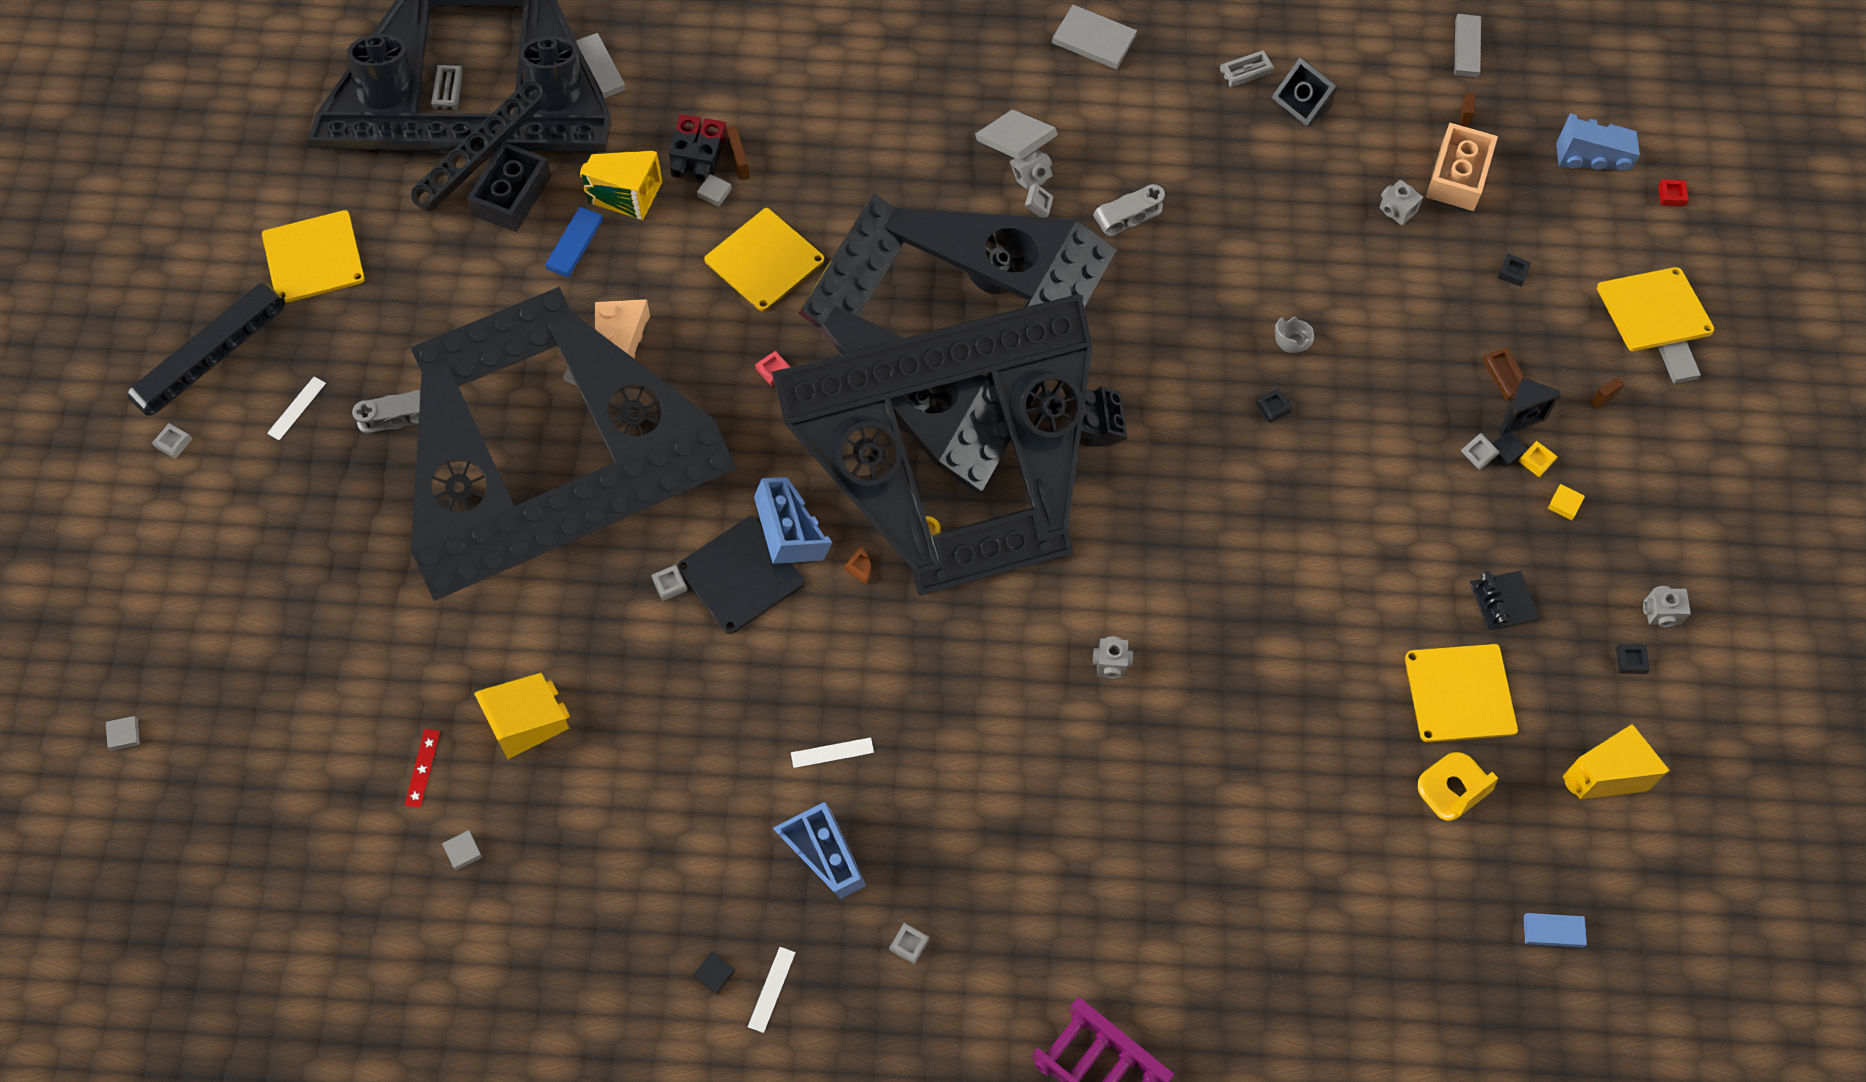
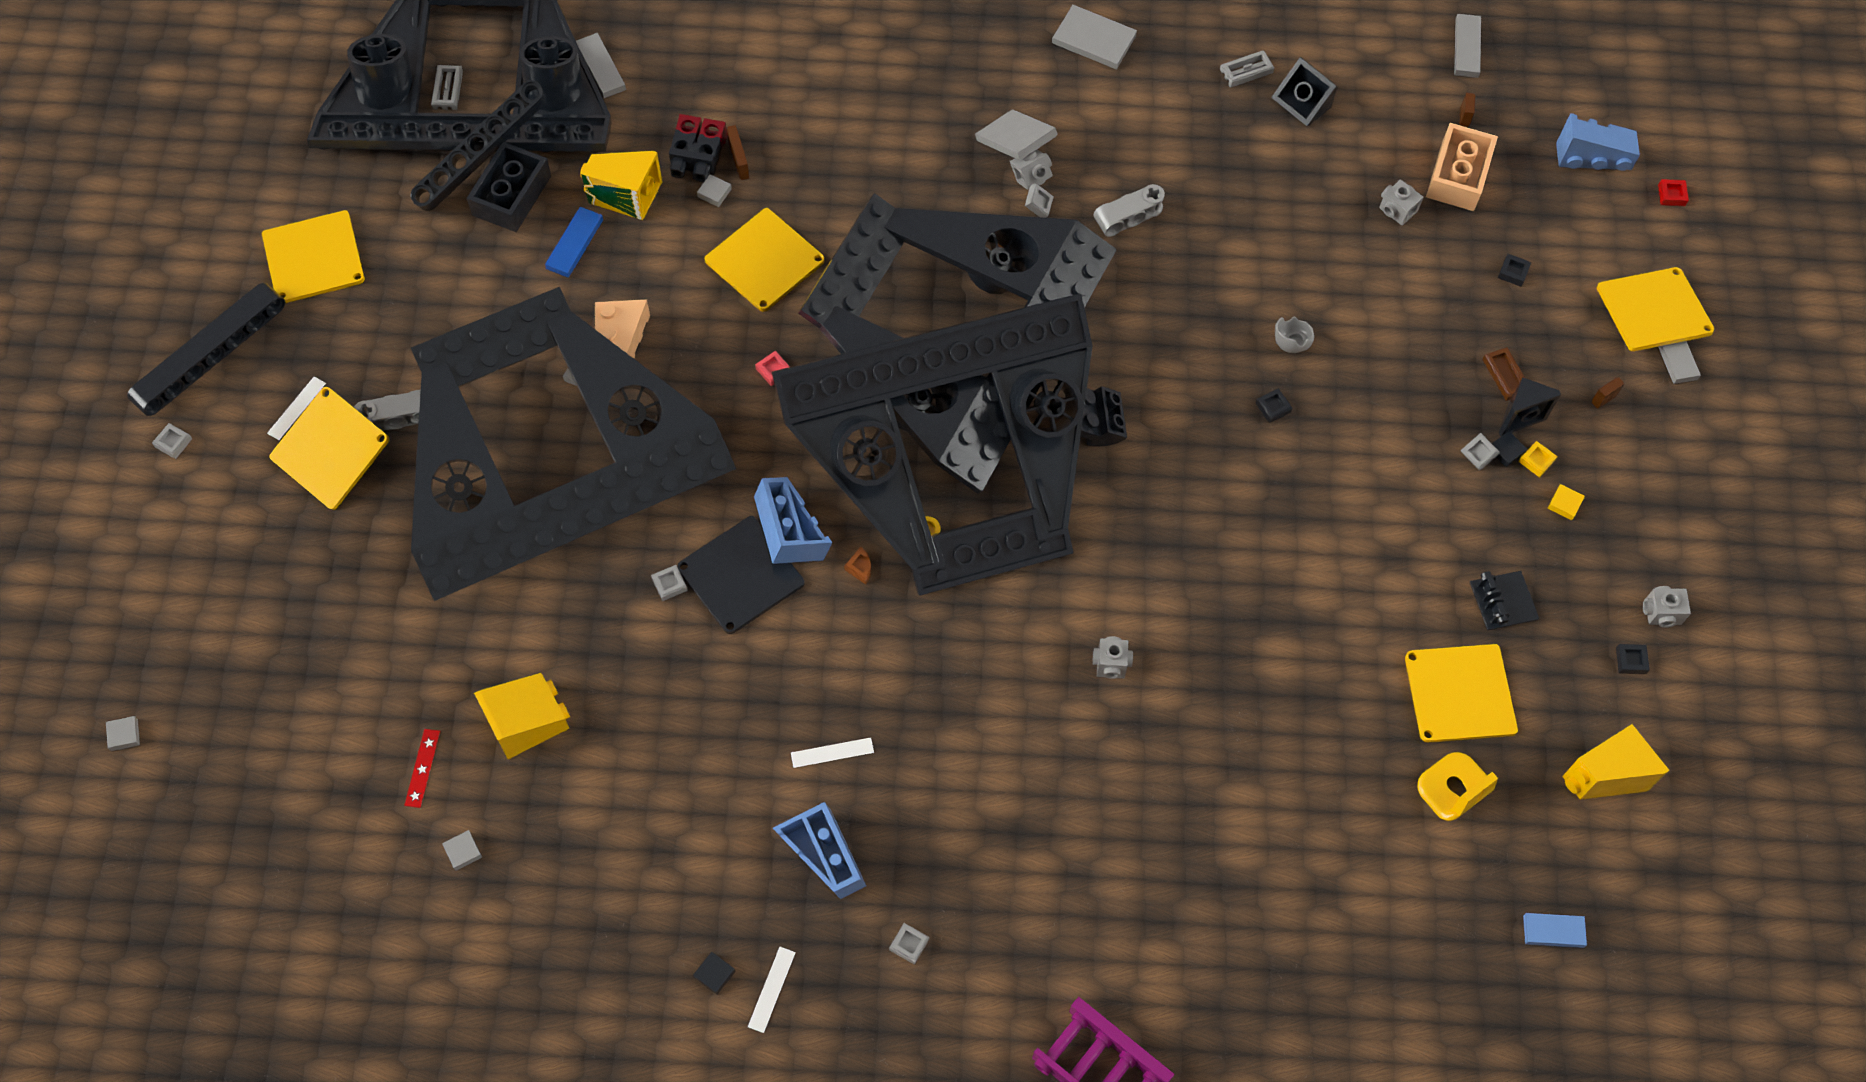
(329, 448): none -> yellow piece

